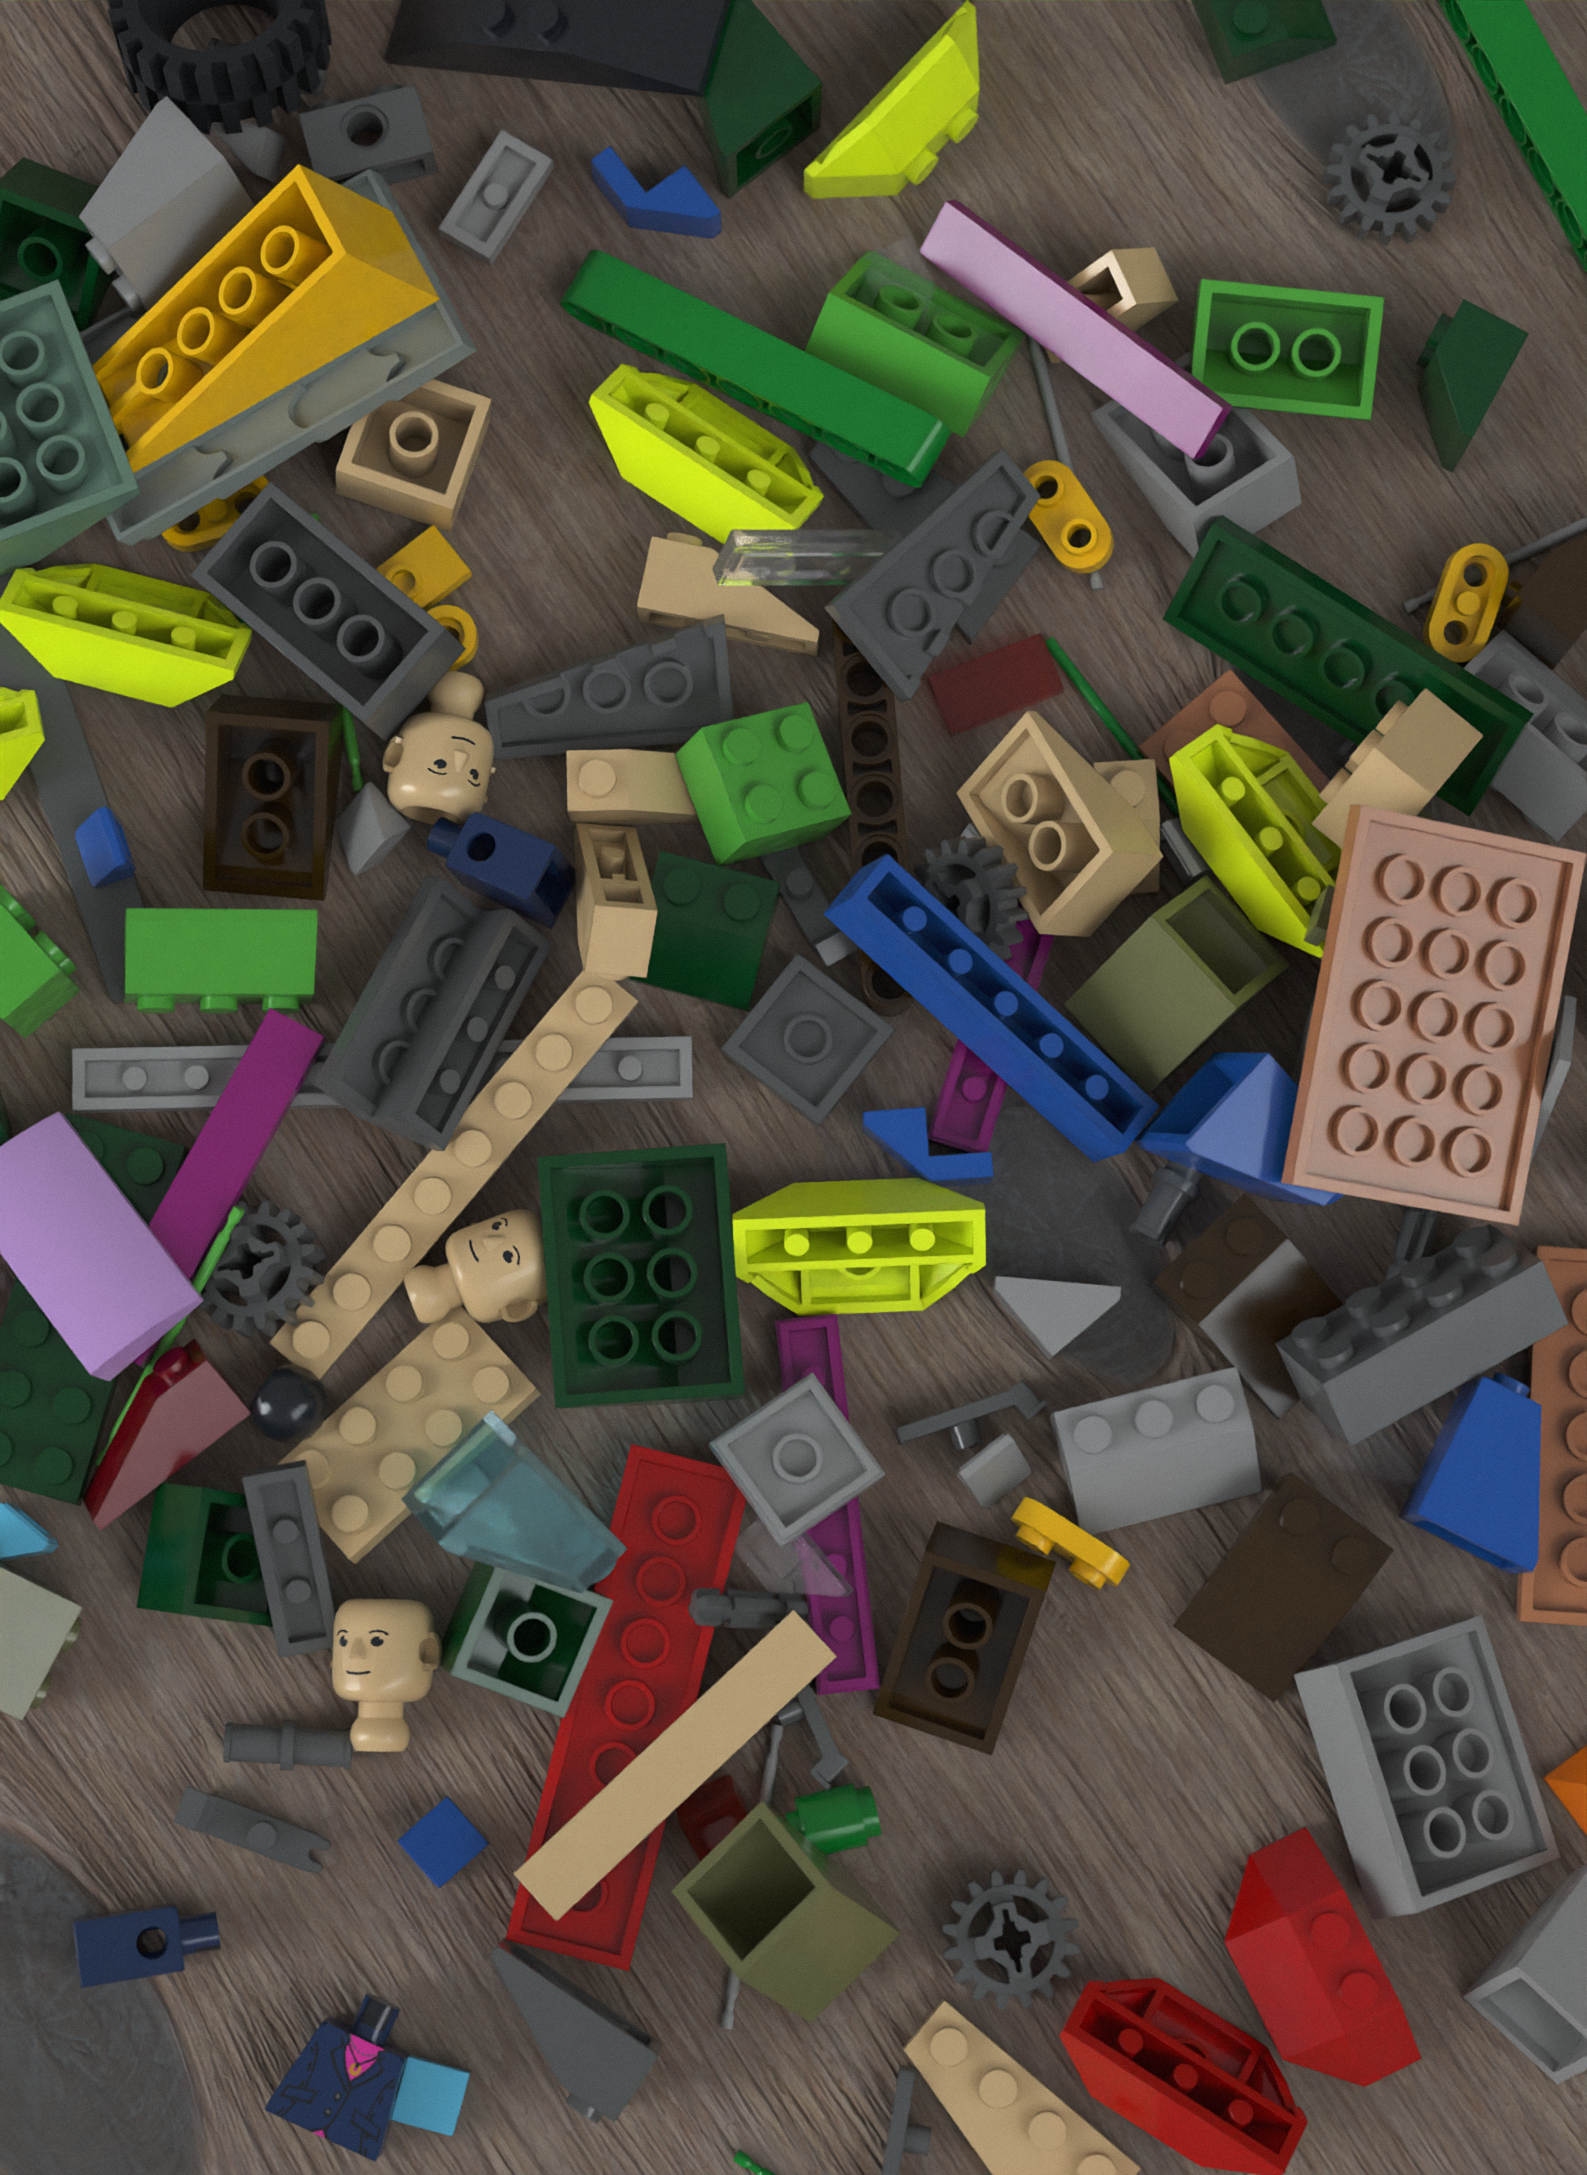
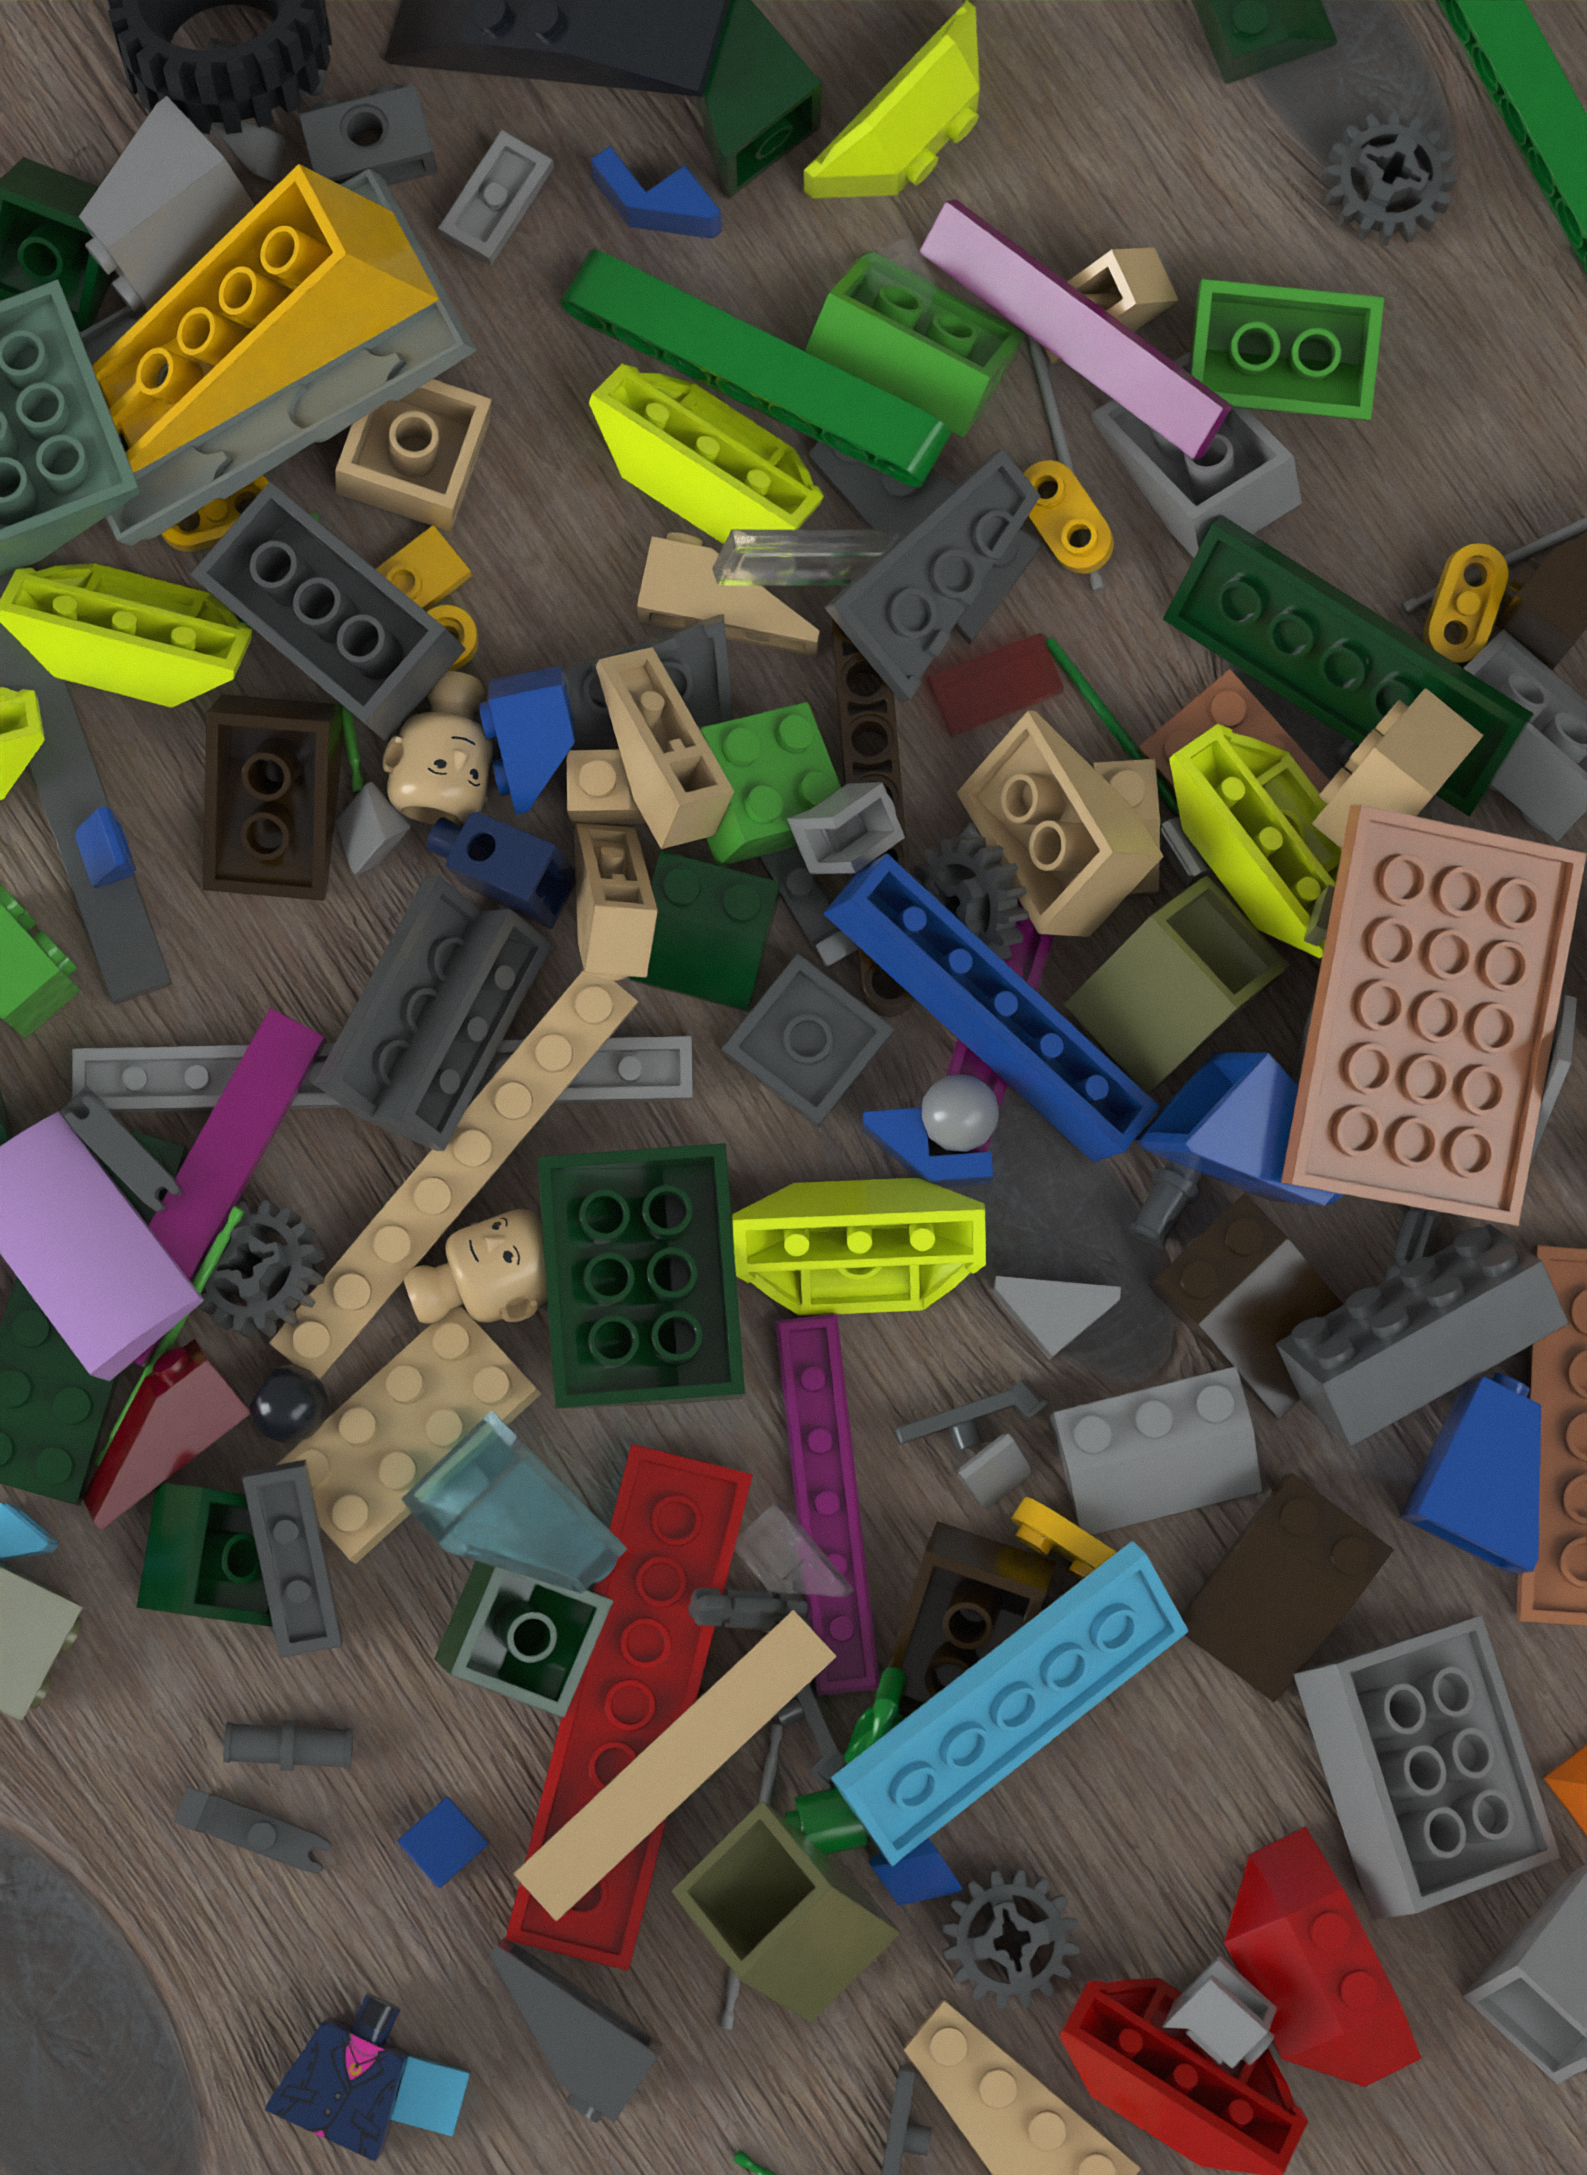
(109, 1947): dark blue torso -> none
(119, 1149): none -> dark grey piece
(219, 958): bright green slope -> none
(383, 1659): tan piece -> none
(533, 729): none -> blue slope
(663, 750): none -> tan slope
(711, 1814): clear red slope -> none
(796, 1460): light grey plate -> none
(847, 829): none -> light grey window
(881, 1716): none -> green piece
(917, 1875): none -> blue slope
(960, 1112): none -> light grey piece
(1011, 1703): none -> medium azure plate
(1224, 2015): none -> light grey window
(1463, 372): dark green slope -> none

